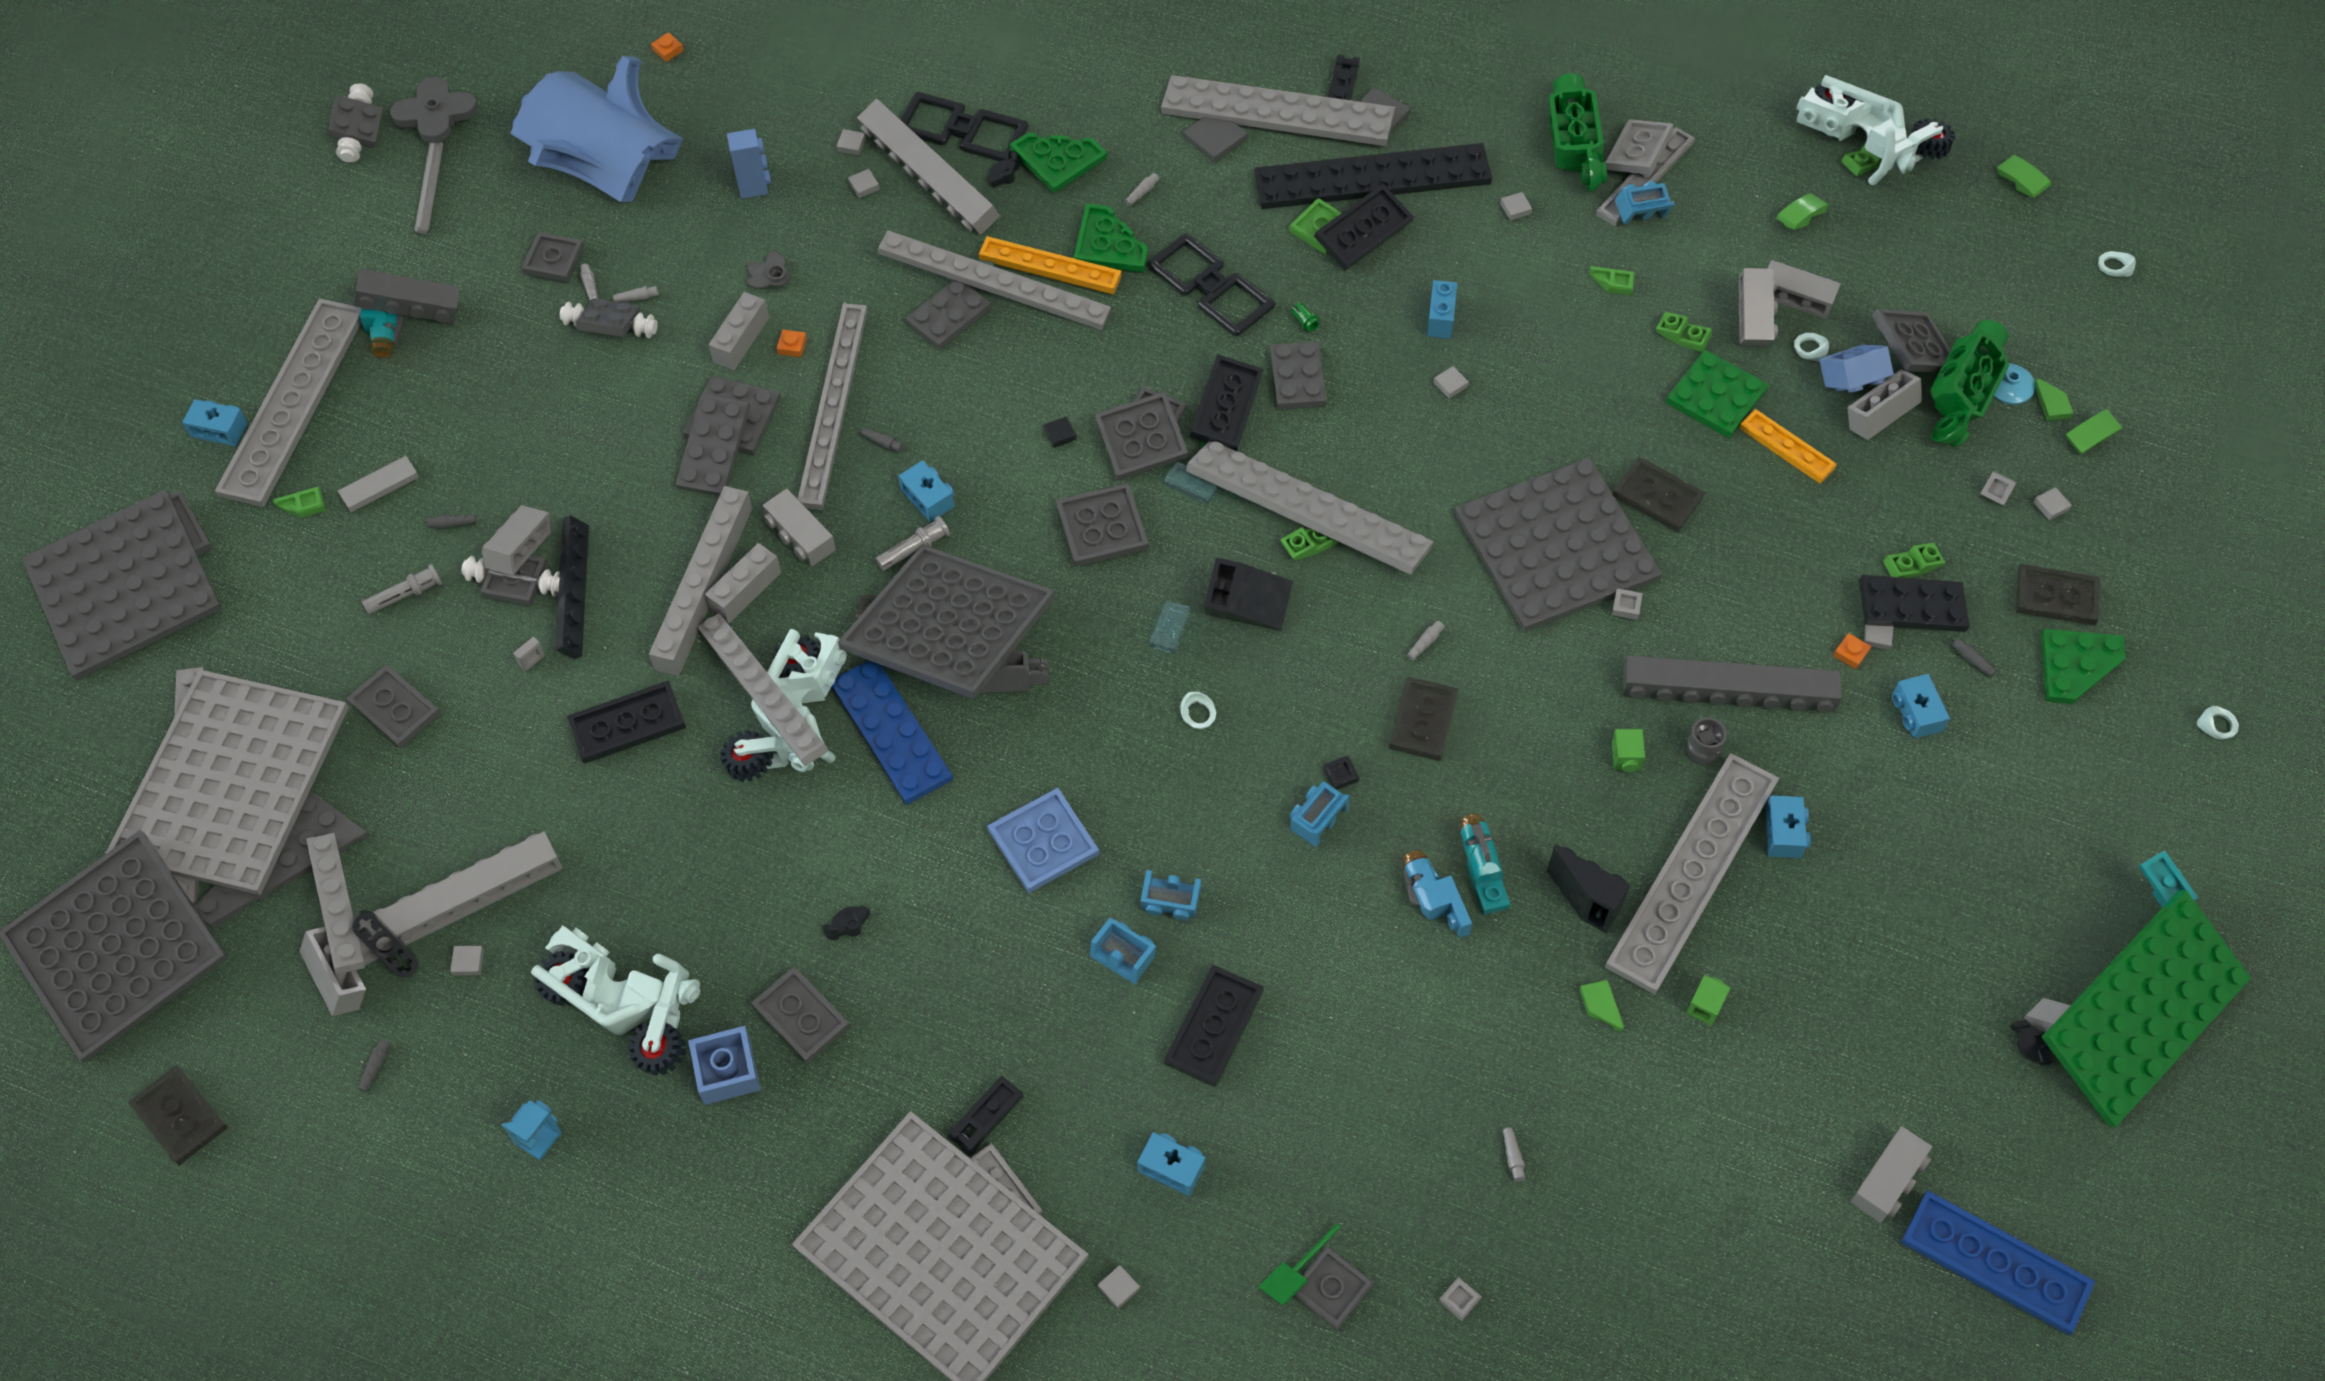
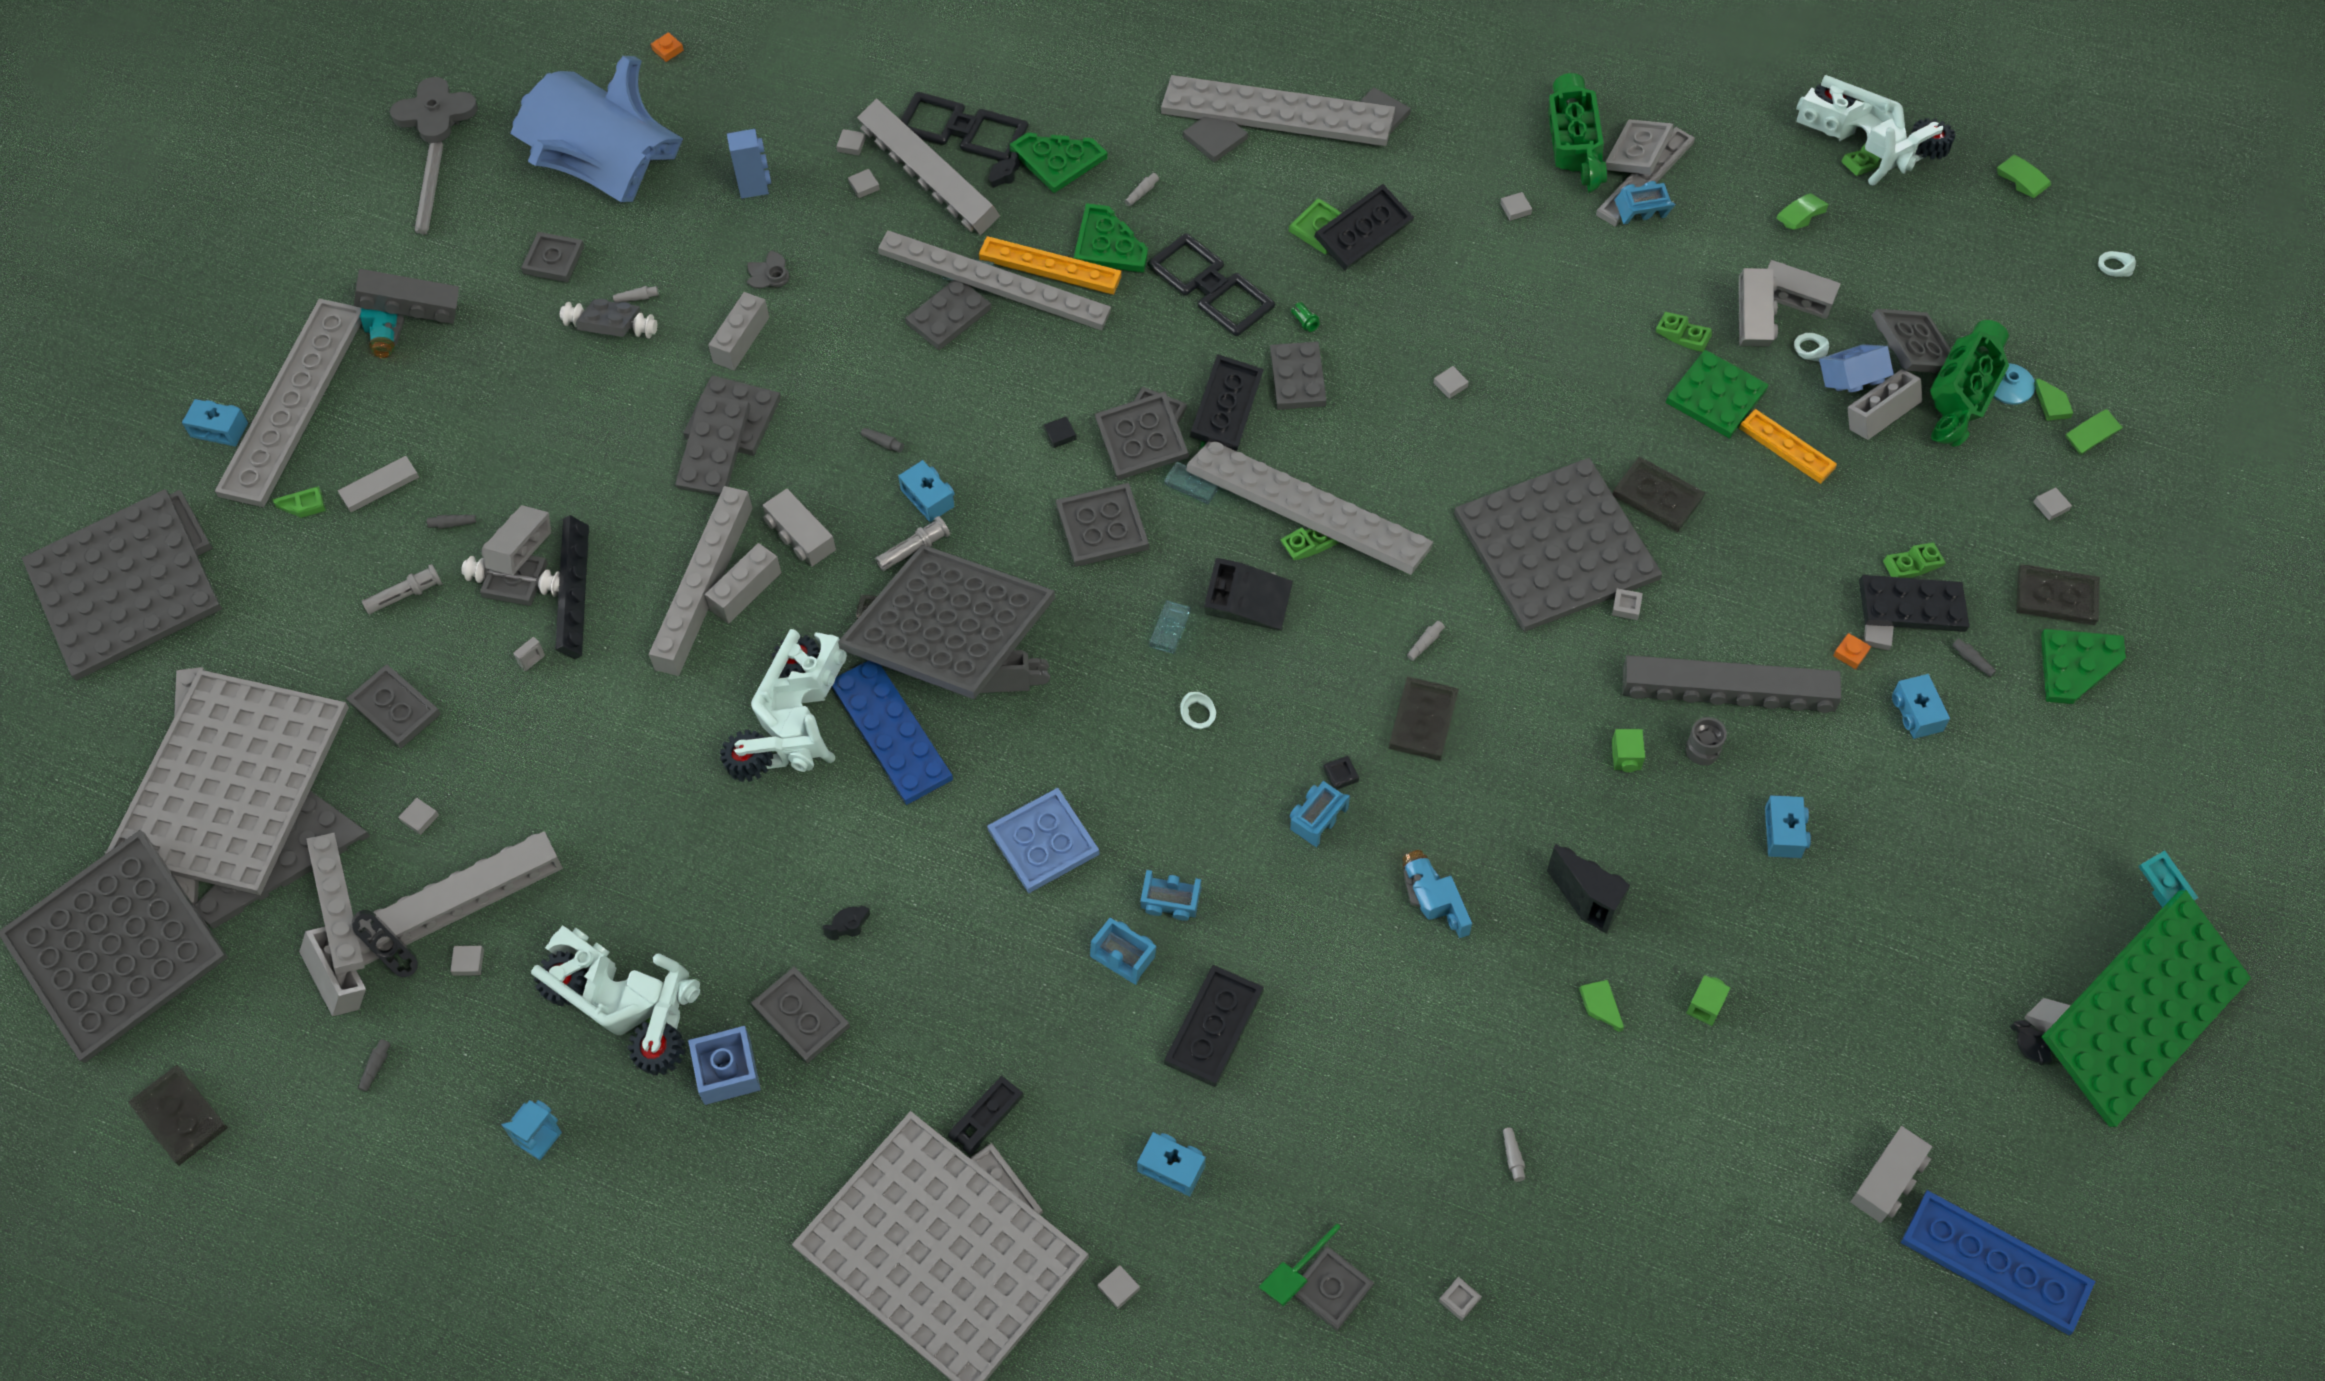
(354, 122): dark grey plate -> none
(418, 816): none -> light grey tile
(588, 280): light grey animal -> none
(626, 722): black plate -> none
(763, 690): light grey plate -> none
(791, 343): orange plate -> none
(832, 406): light grey plate -> none
(1344, 80): black plate -> none
(1360, 175): black plate -> none
(1442, 309): dark azure brick -> none
(1483, 864): teal plate -> none
(1613, 280): bright green tile -> none
(1691, 874): light grey plate -> none
(1998, 487): light grey plate -> none
(2206, 722): light aqua piece -> none

